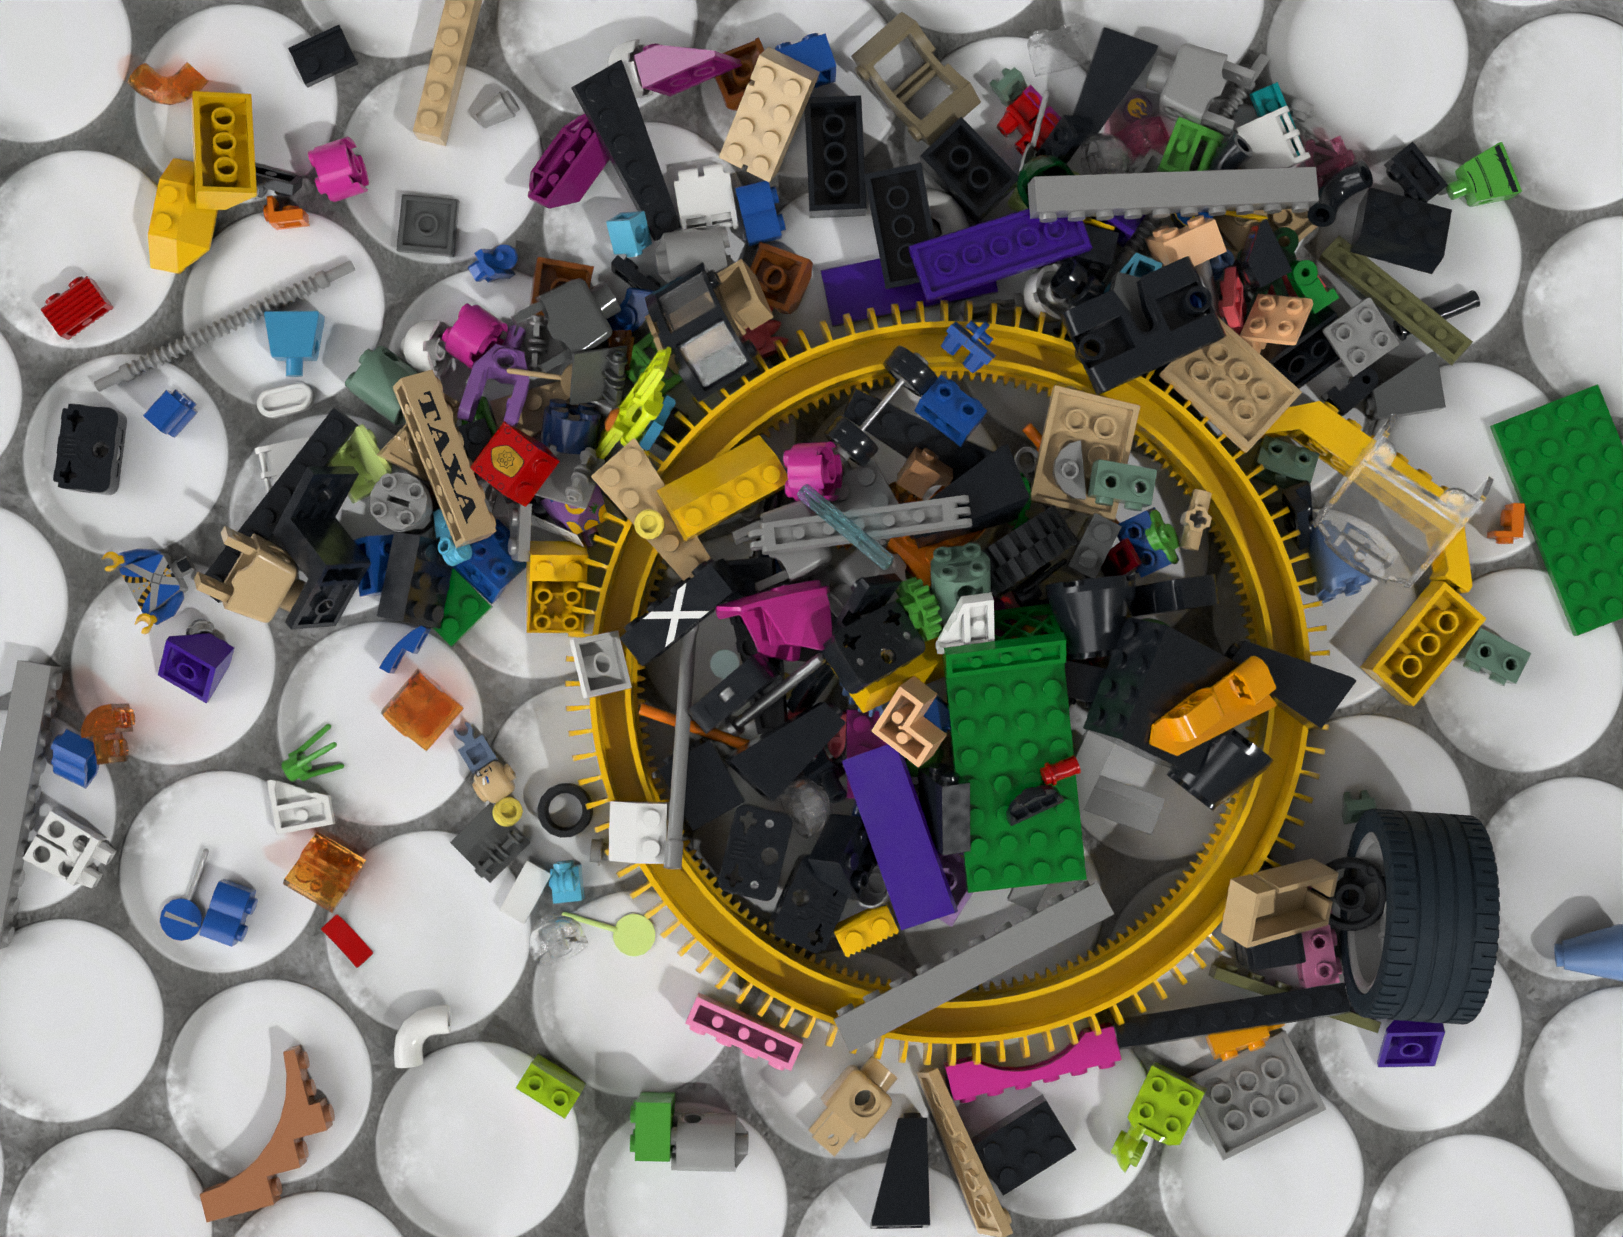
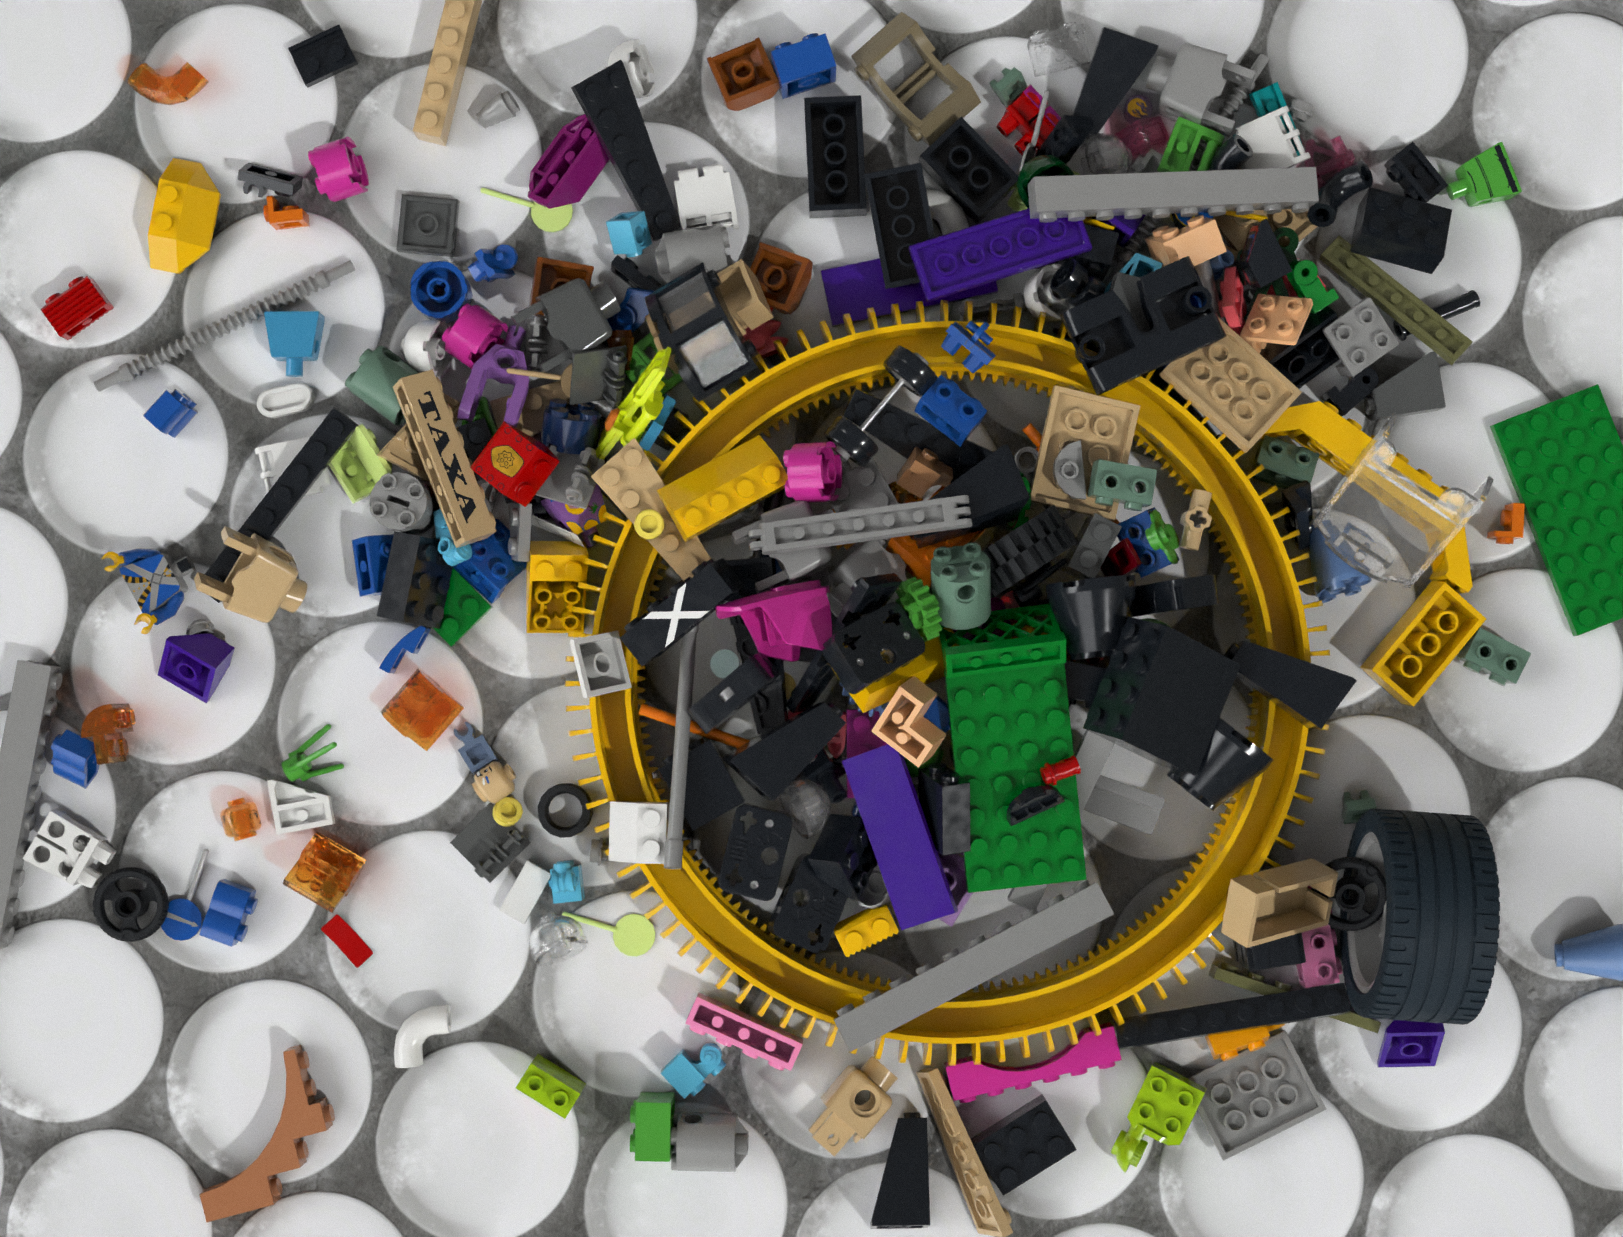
(81, 447): black axle -> none
(130, 929): none -> black wheel
(223, 149): yellow slope -> none
(240, 819): none -> clear orange head
(321, 546): black bracket -> none
(447, 277): none -> blue brick
(546, 219): none -> yellowish green piece
(676, 69): slope -> none
(688, 1075): none -> medium azure brick
(735, 725): flat silver bar -> none
(759, 212): blue brick -> none
(769, 114): tan piece -> none
(845, 527): clear light blue axle -> none
(969, 622): white wing -> none
(1215, 708): light orange panel -> none

